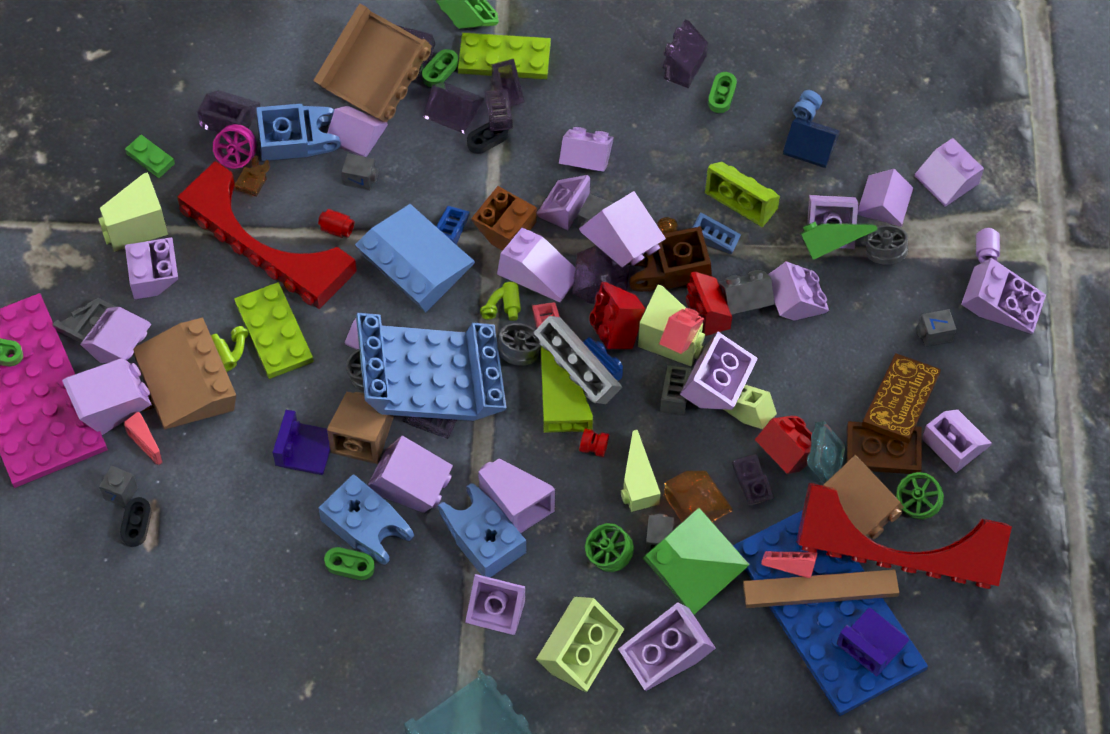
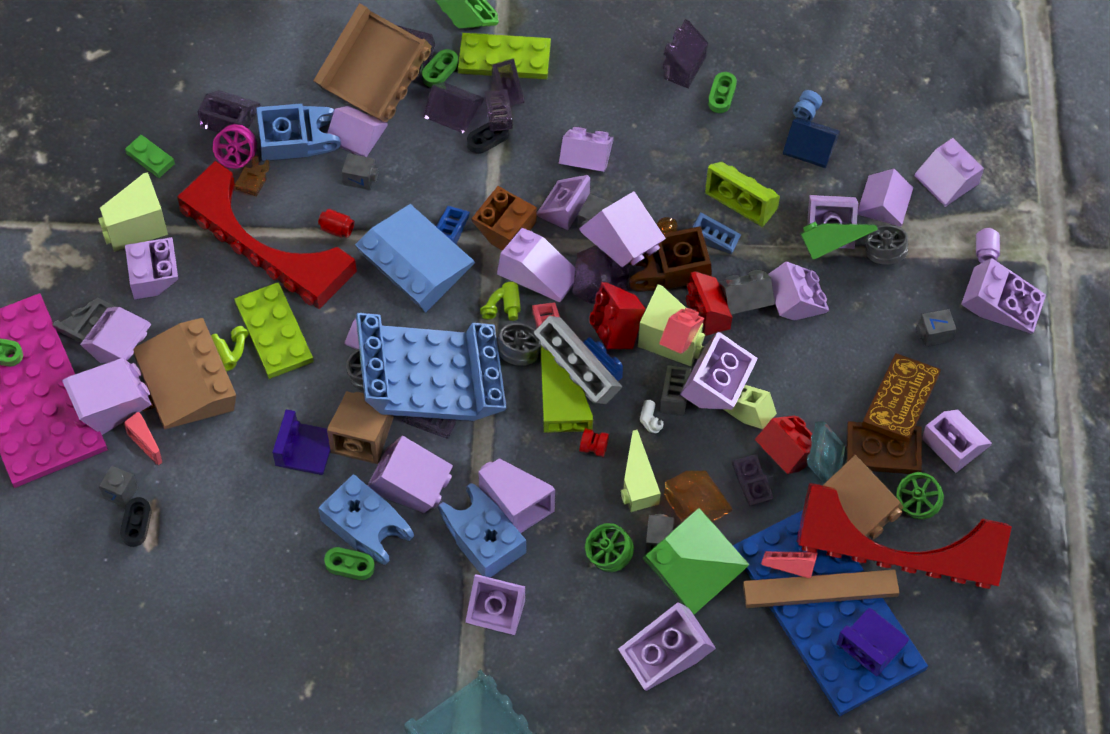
(580, 643): yellowish green slope -> none
(647, 418): none -> white arm

